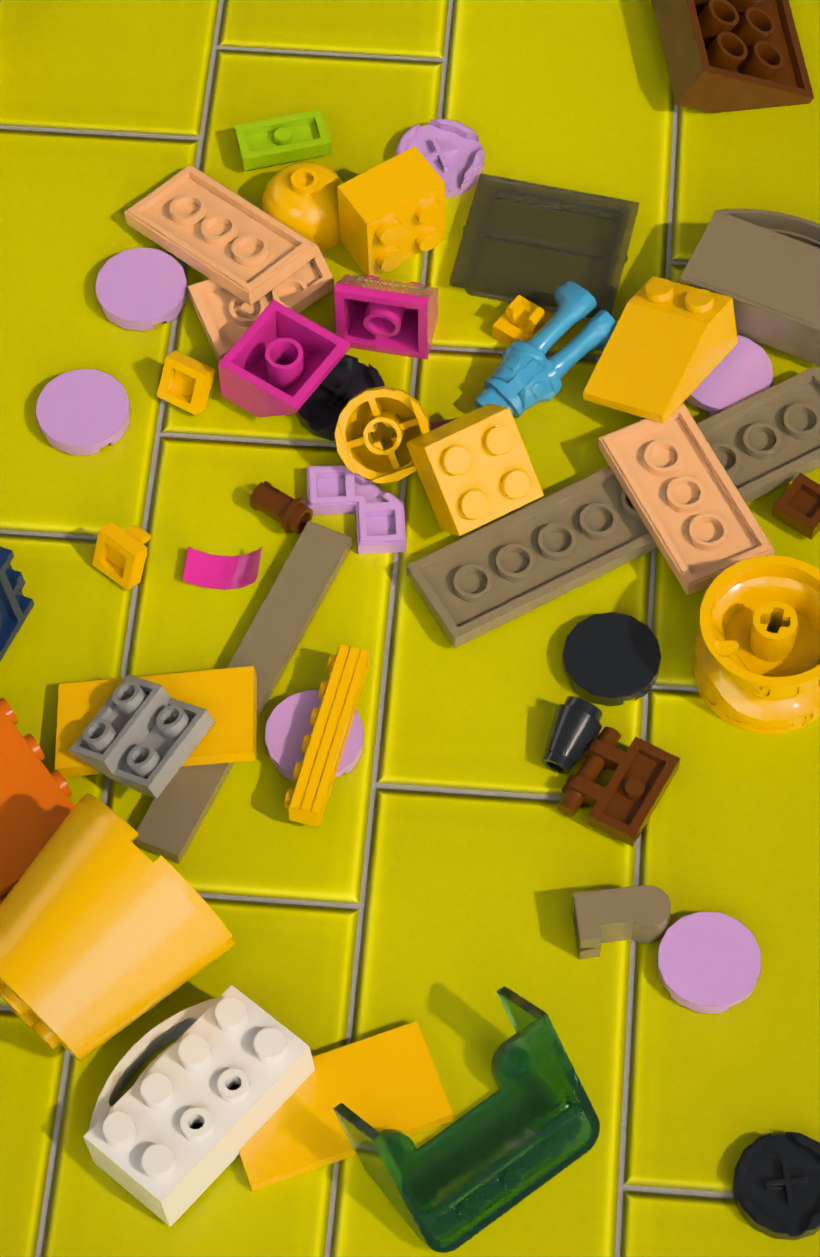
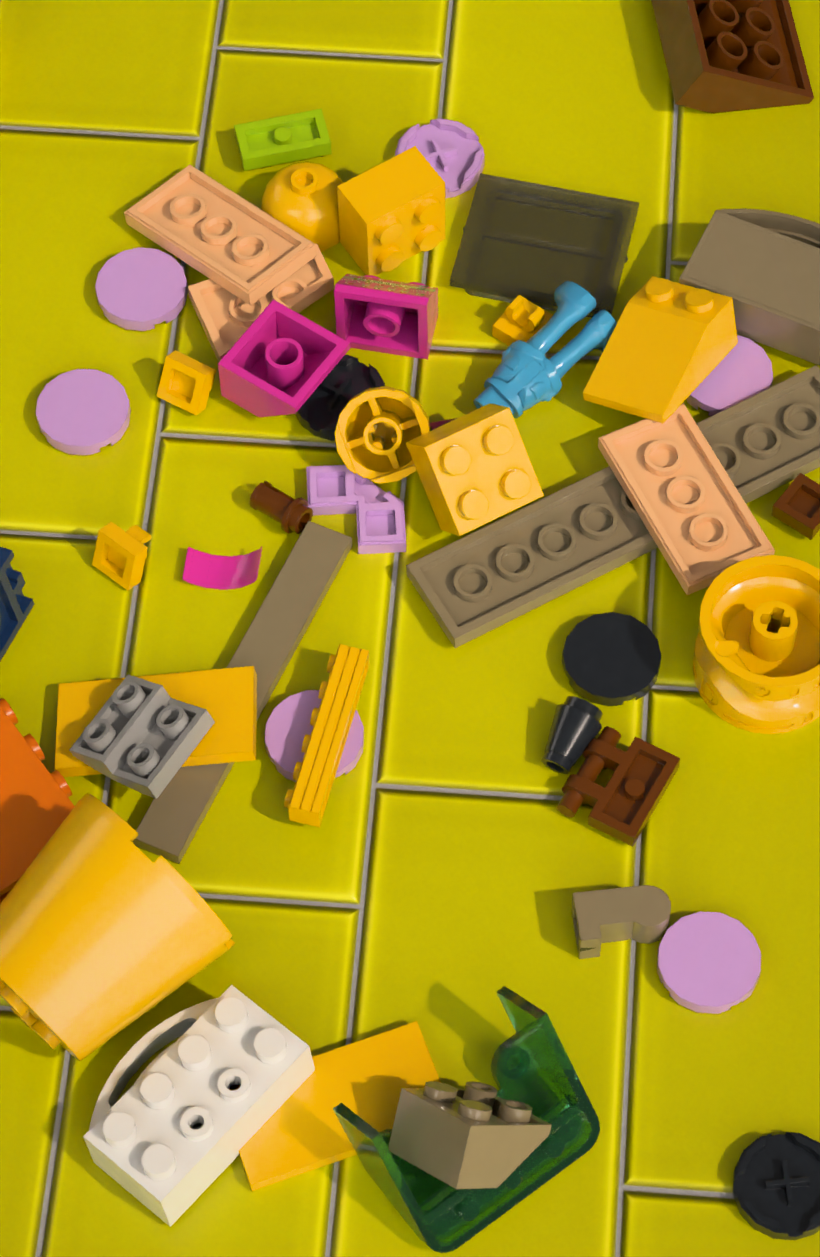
(464, 1133): none -> dark tan slope

